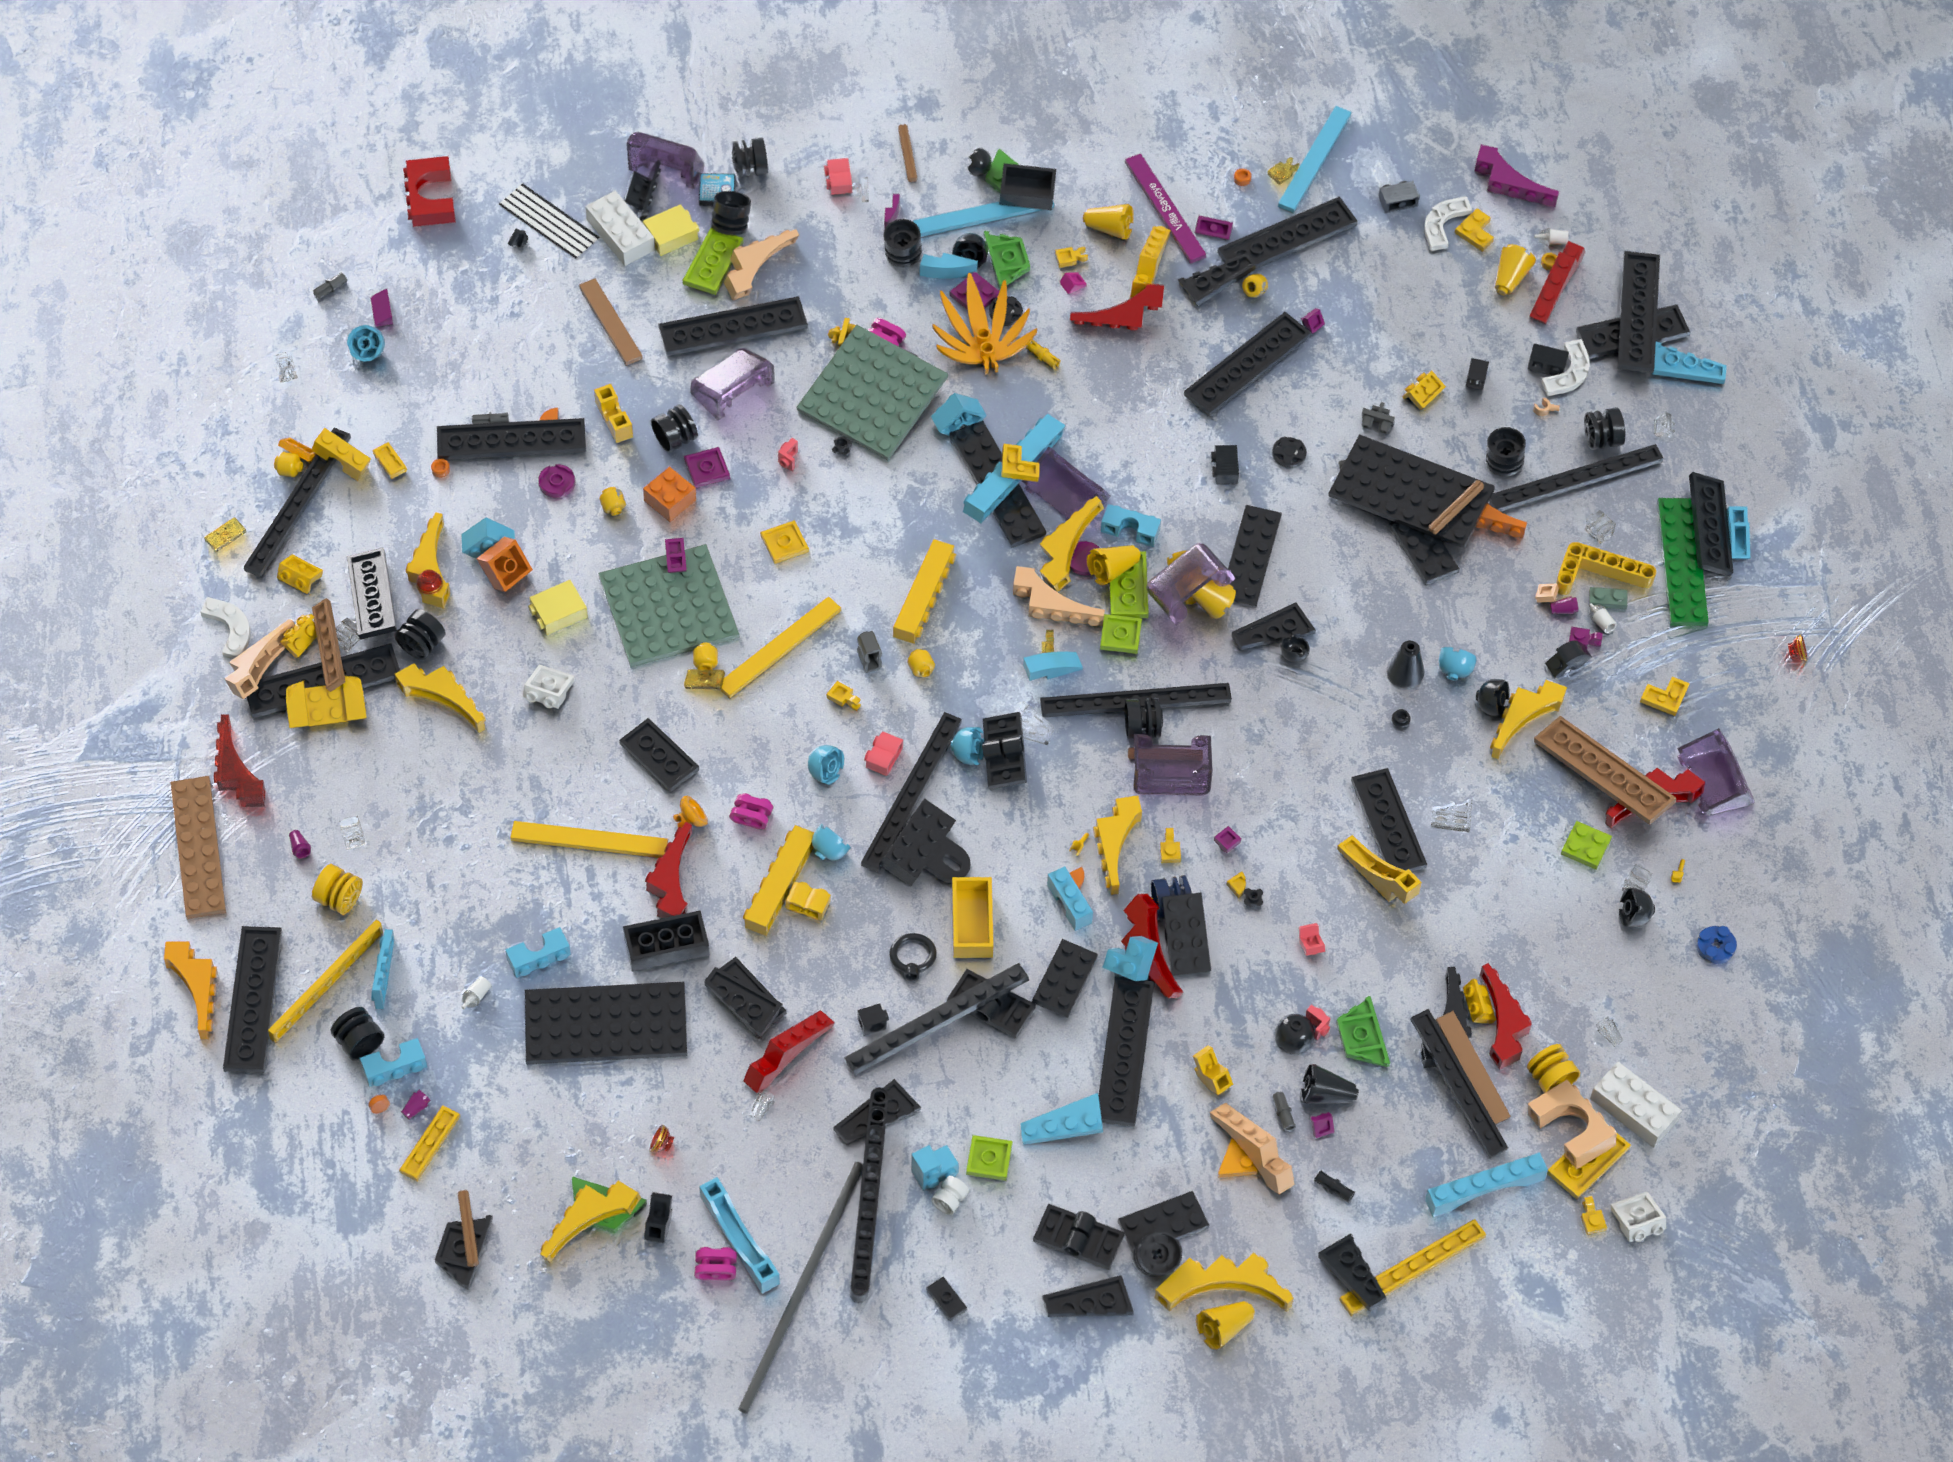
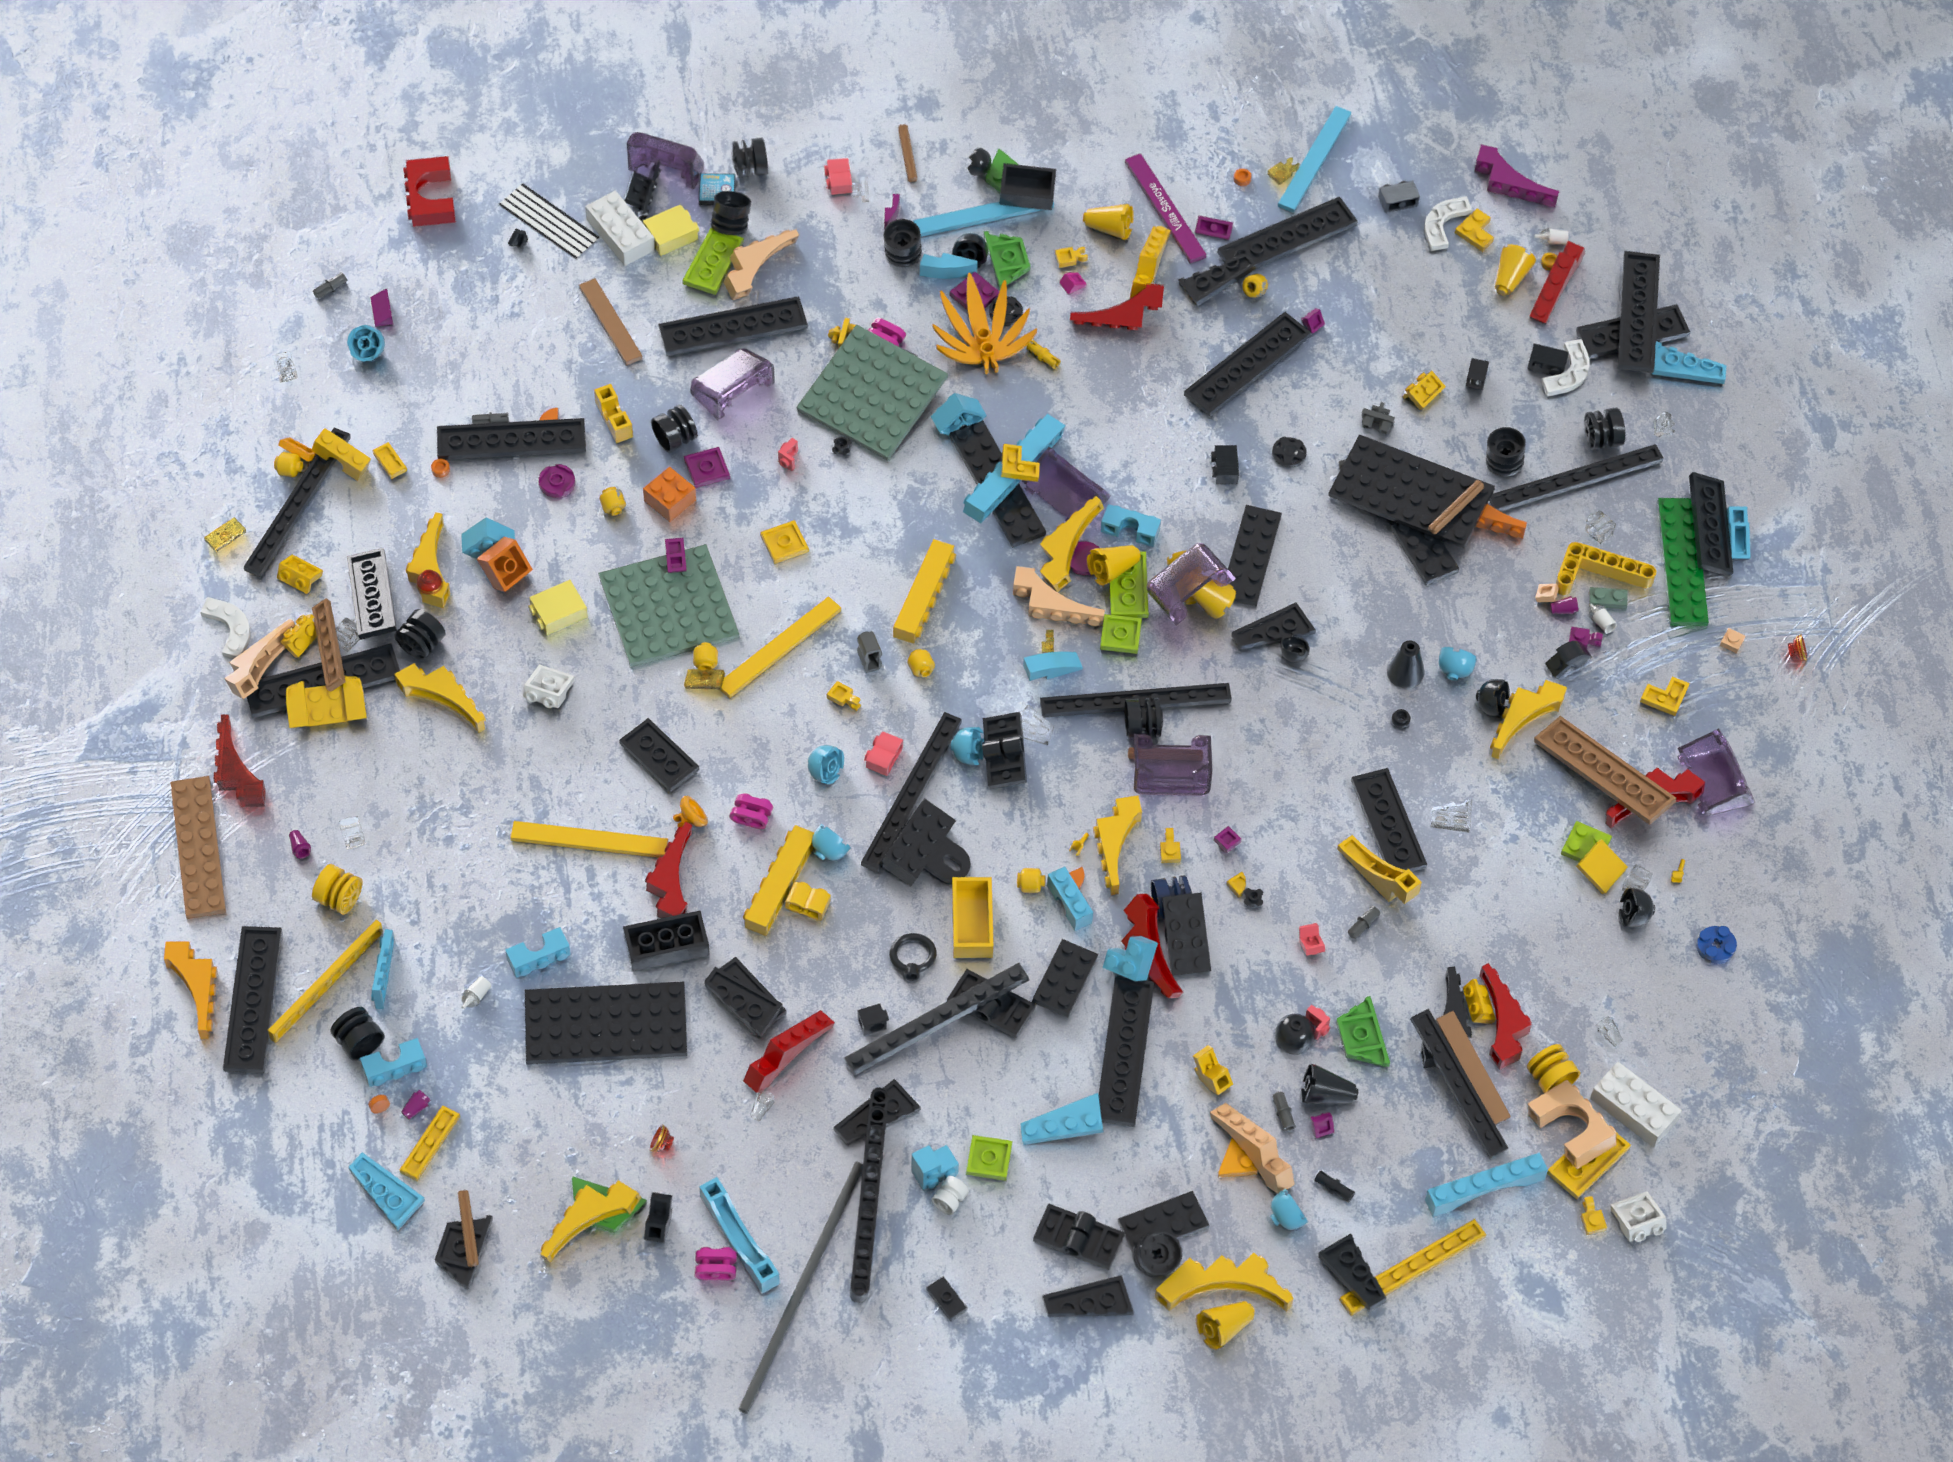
(388, 1192): none -> medium azure wing
(1030, 880): none -> yellow head
(1287, 1211): none -> medium azure cylinder
(1363, 922): none -> dark grey axle
(1549, 407): light nougat piece -> none
(1602, 866): none -> yellow tile
(1732, 640): none -> light nougat plate

